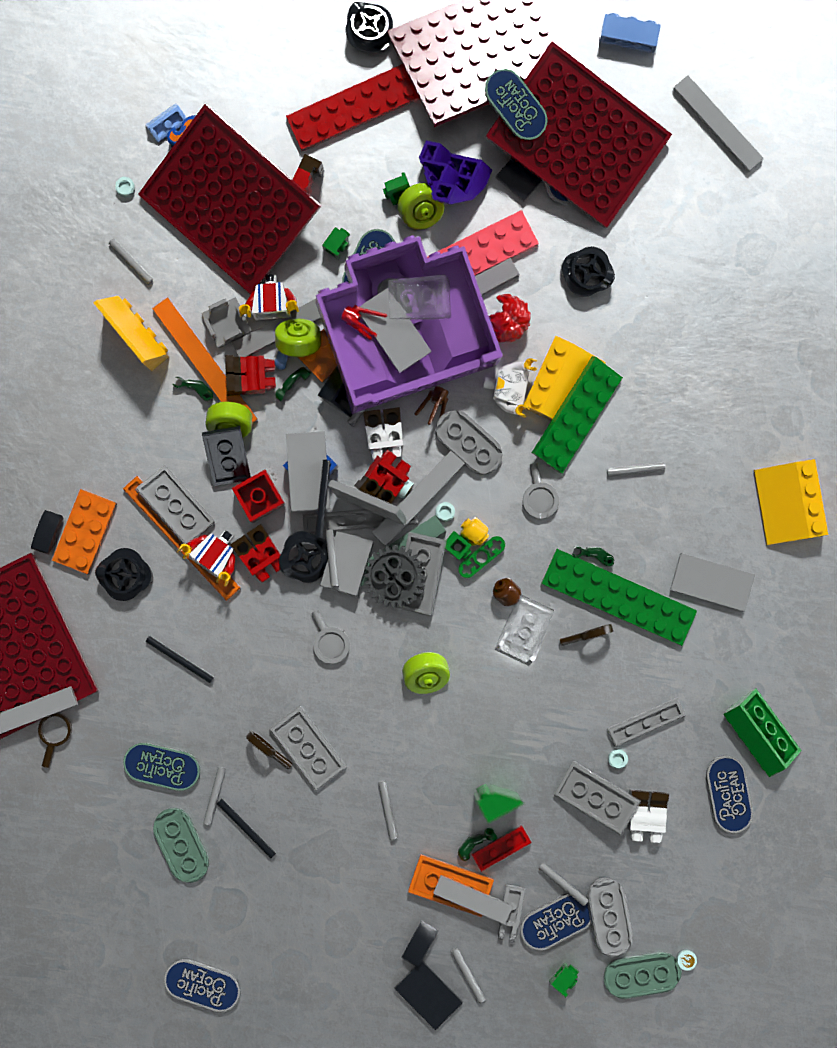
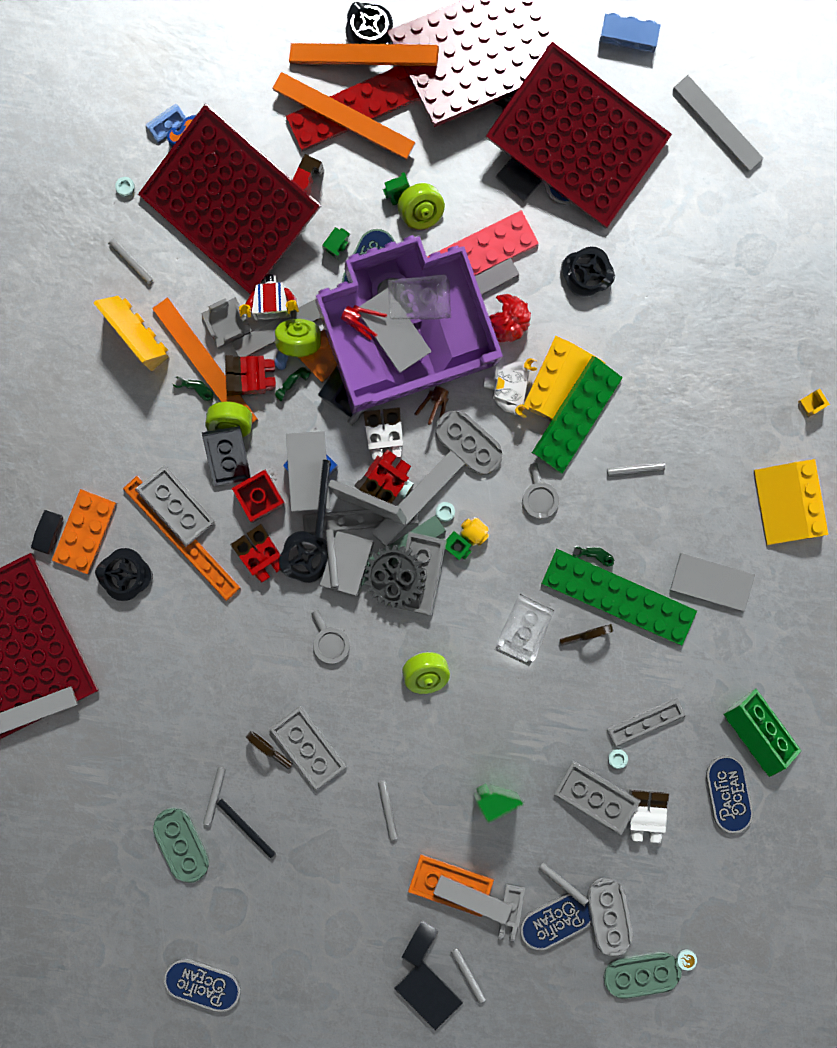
(50, 746): dark brown piece -> none
(161, 766): tile -> none
(179, 659): black bar -> none
(212, 554): torso -> none
(343, 115): none -> orange tile
(363, 54): none -> orange tile
(452, 176): dark purple brick -> none
(472, 841): dark green arm -> none
(496, 552): green beam -> none
(501, 848): red plate -> none
(506, 592): reddish brown head -> none
(515, 104): tile -> none
(564, 978): green brick -> none
(814, 402): none -> yellow panel

